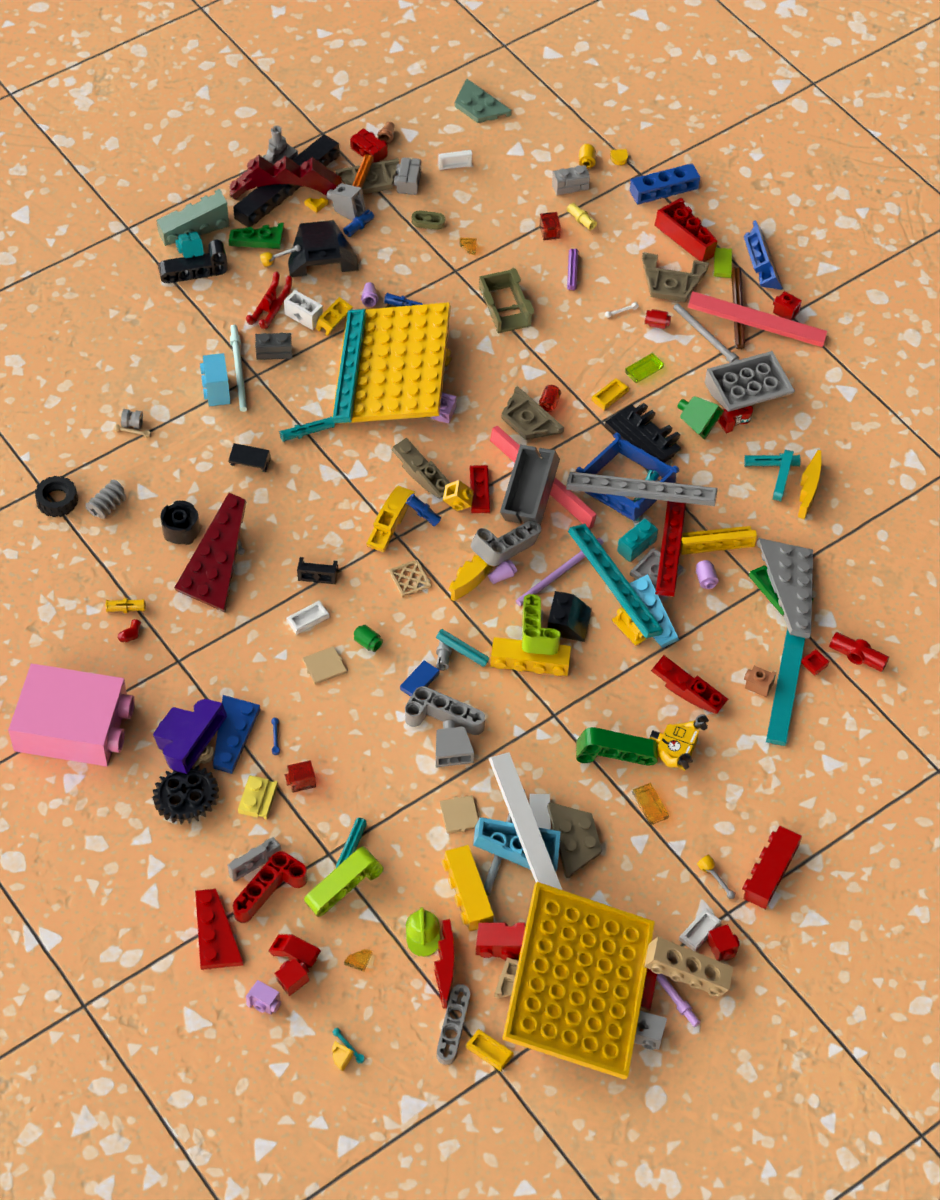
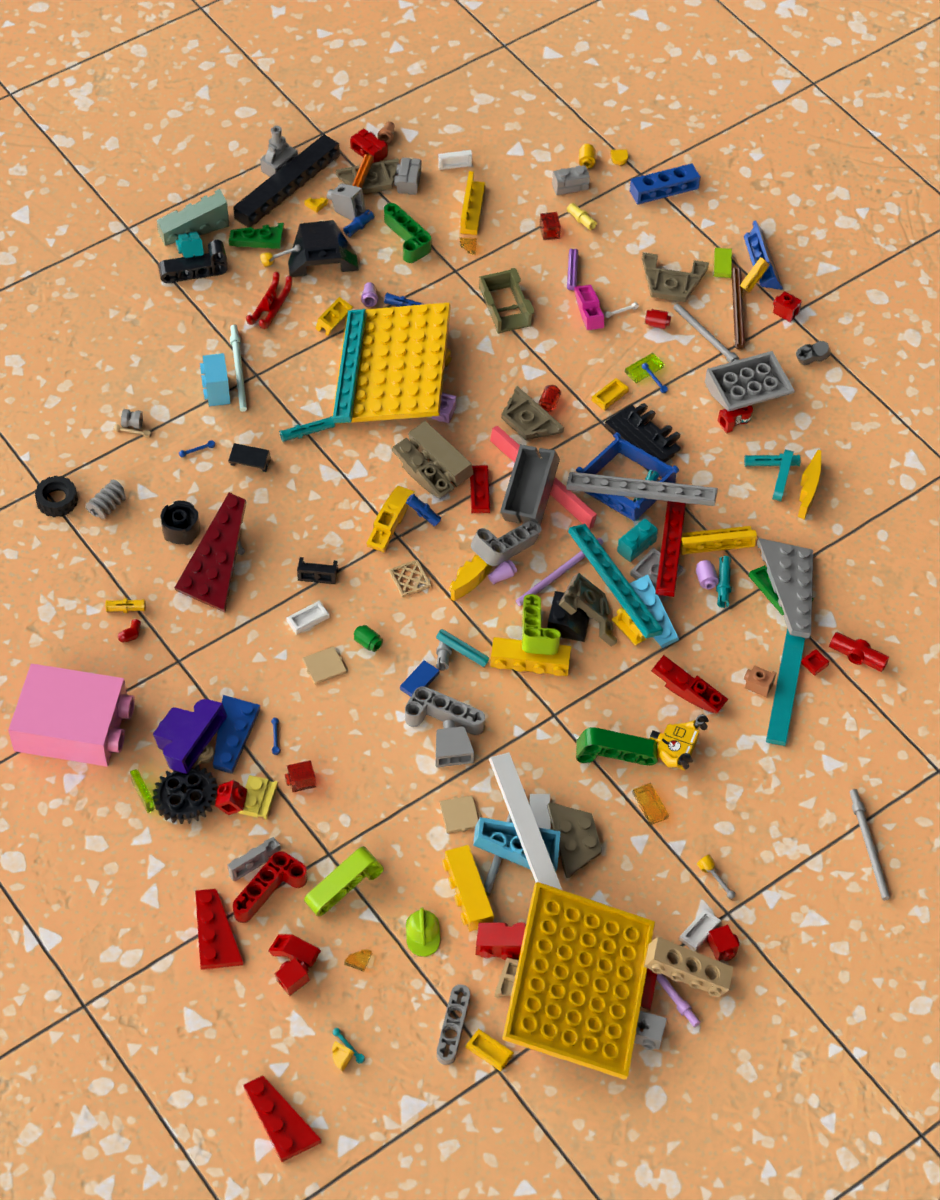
(142, 790): none -> clear neon green tile
(211, 444): none -> blue hinge
(231, 797): none -> red brick
(263, 998): lavender brick -> none
(273, 346): dark grey brick -> none
(283, 1125): none -> red wing
(285, 171): dark red arch -> none
(303, 309): white brick -> none
(353, 840): teal axle -> none
(416, 238): none -> green beam
(428, 220): olive plate -> none
(441, 453): none -> dark tan brick
(445, 966): red slope -> none
(458, 495): yellow brick -> none
(472, 205): none -> yellow fence
(479, 104): sand green wing -> none
(589, 307): none -> dark pink slope
(593, 601): none -> dark tan wing
(663, 389): none -> blue hinge
(686, 230): red wedge -> none
(700, 414): torso -> none
(723, 587): none -> teal pin
(755, 275): none -> yellow tile
(757, 319): coral tile -> none
(772, 867): red brick -> none
(815, 352): none -> dark grey piece
(859, 810): none -> light grey bar

